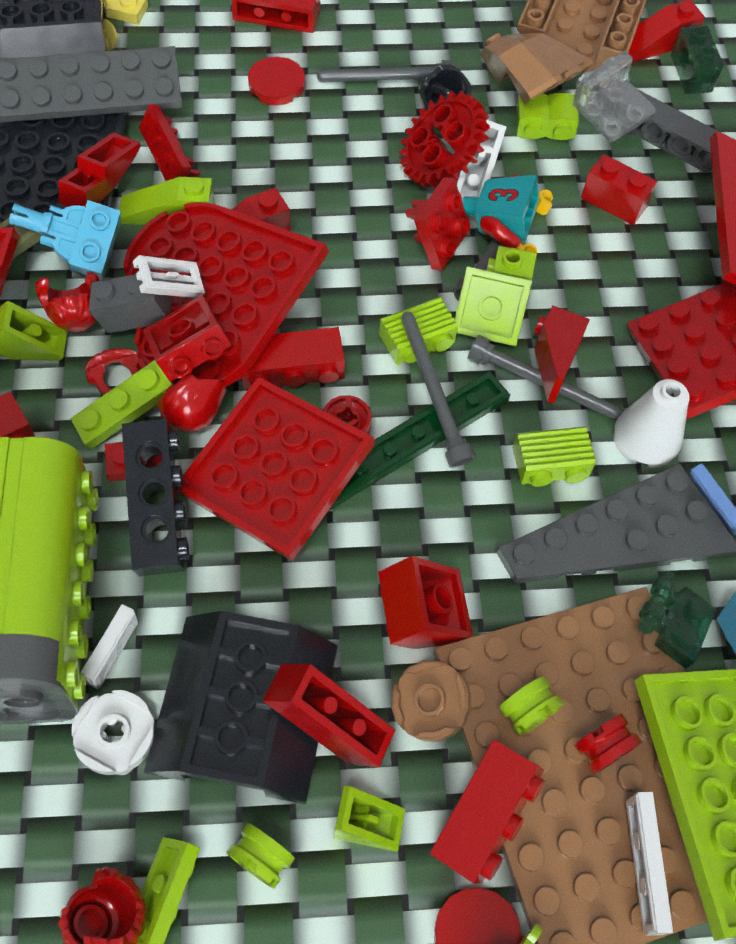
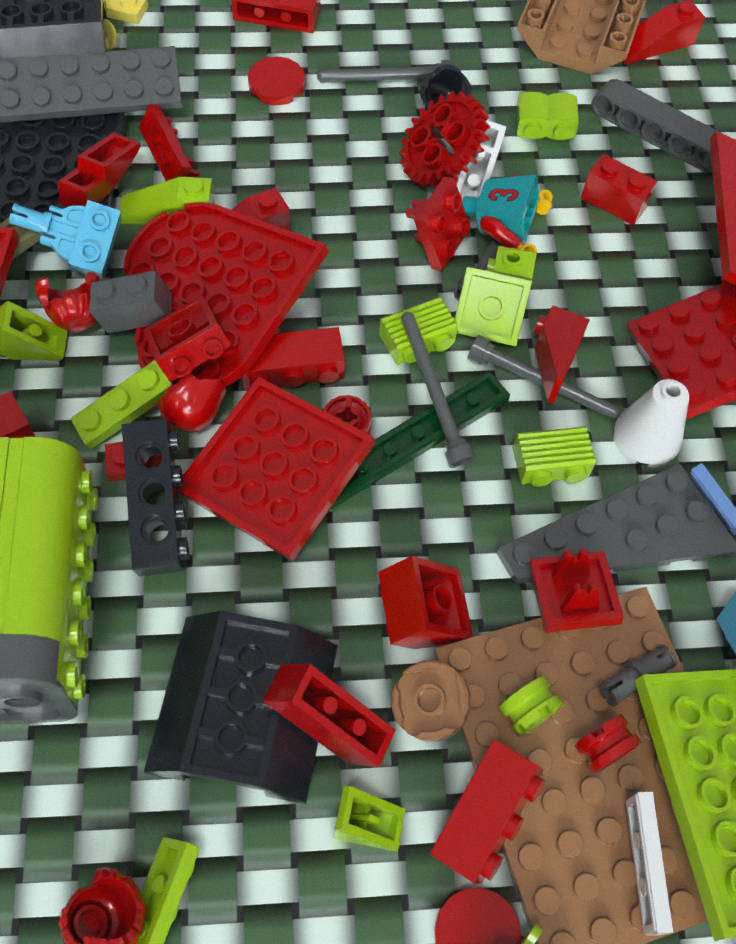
(96, 366): red piece -> none
(110, 647): white tile -> none
(121, 754): white plate -> none
(170, 282): white tile -> none
(260, 855): lime wheel -> none
(532, 62): medium nougat brick -> none
(575, 591): none -> red plate
(610, 99): clear bracket -> none
(623, 683): none -> dark grey pin
(685, 625): clear green plate -> none
(697, 59): clear green brick -> none

